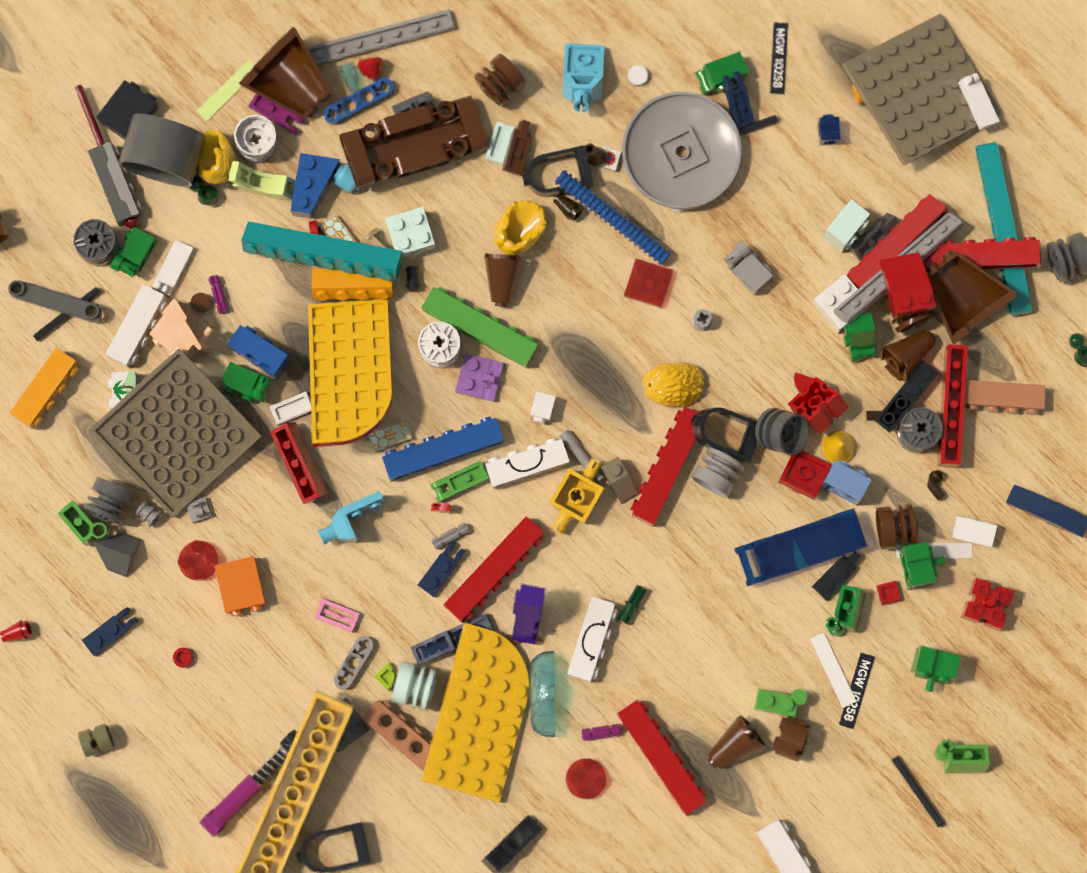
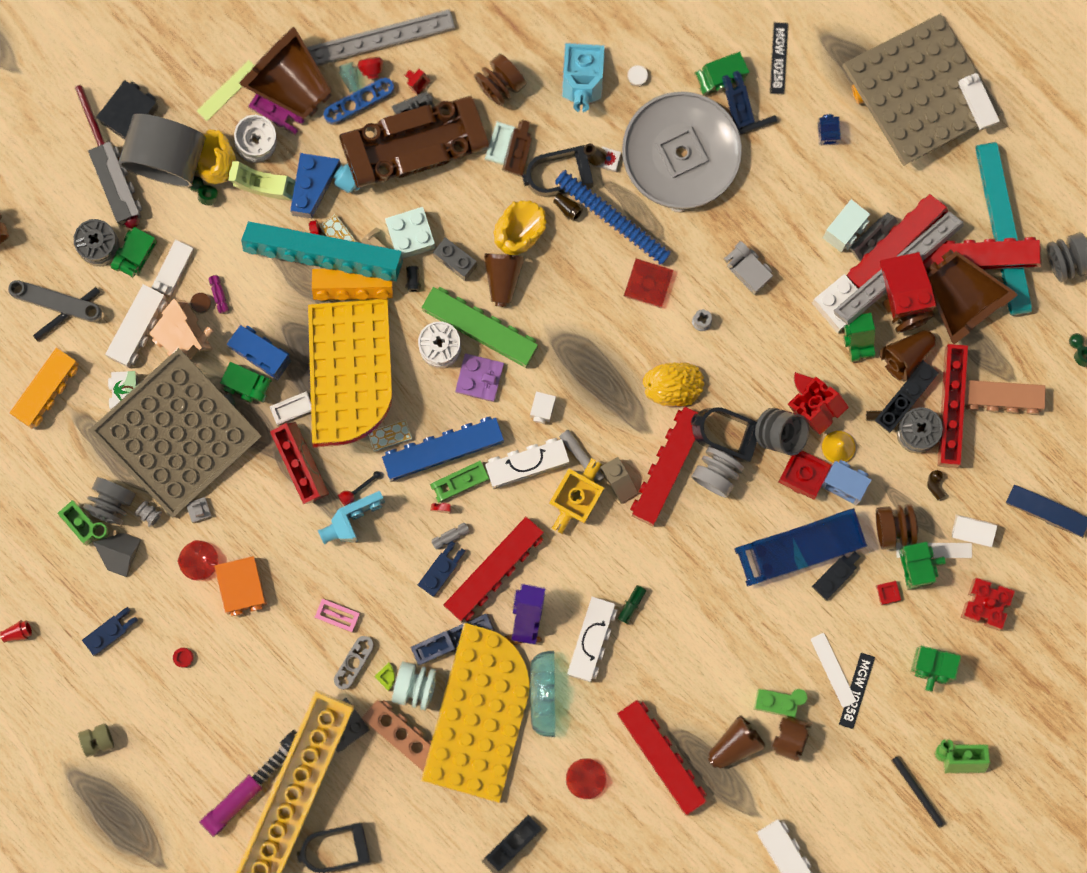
(348, 497): none -> hinge
(417, 81): none -> red tile
(455, 259): none -> dark grey brick
(601, 732): magenta axle -> none
(847, 611): green hinge -> none

